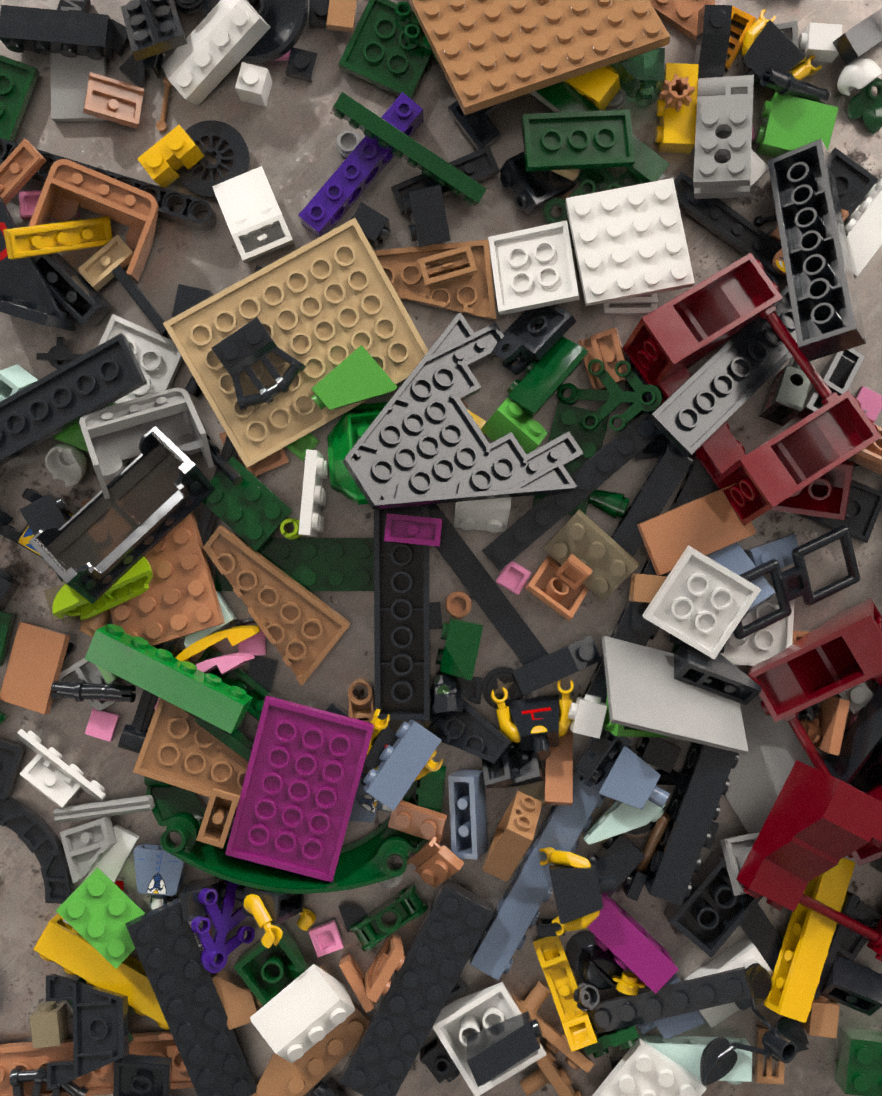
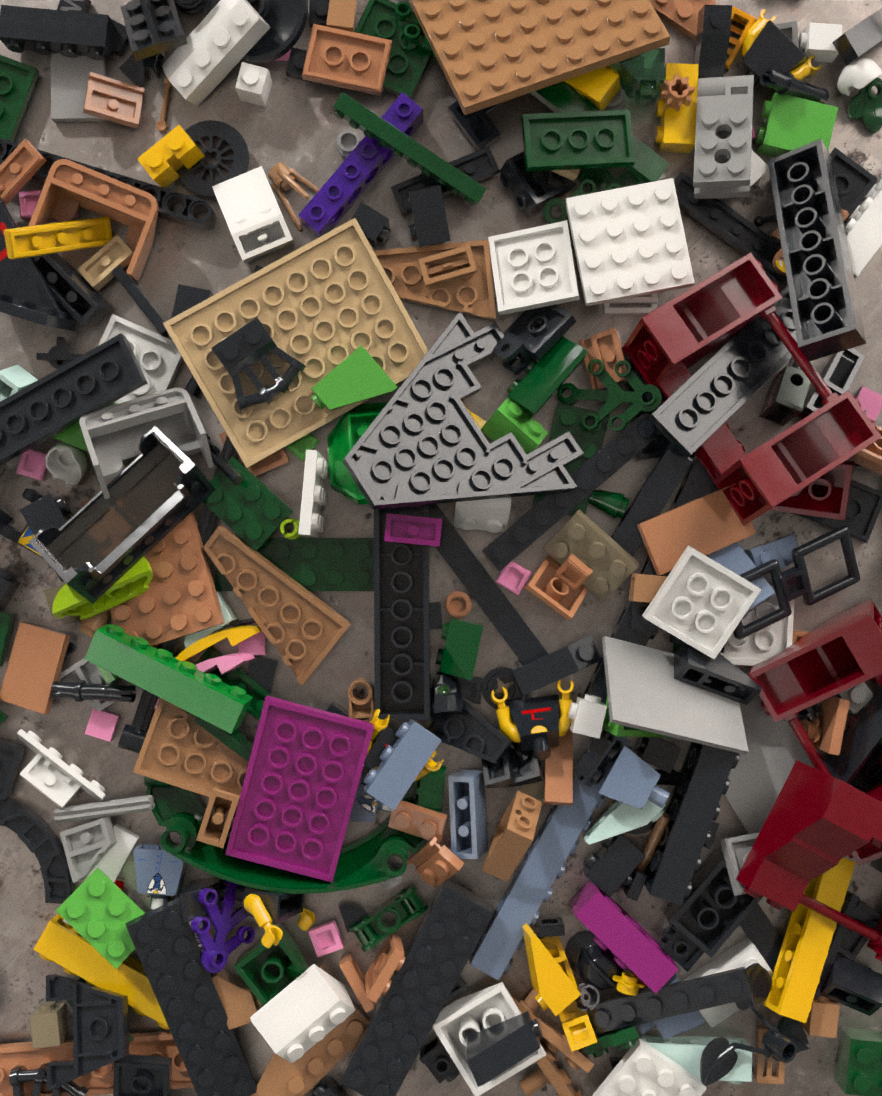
(33, 465): none -> bright pink tile
(285, 178): none -> medium nougat plant
(347, 59): none -> nougat tile
(547, 977): none -> yellow slope
(576, 889): black torso -> none
(687, 955): none -> black brick

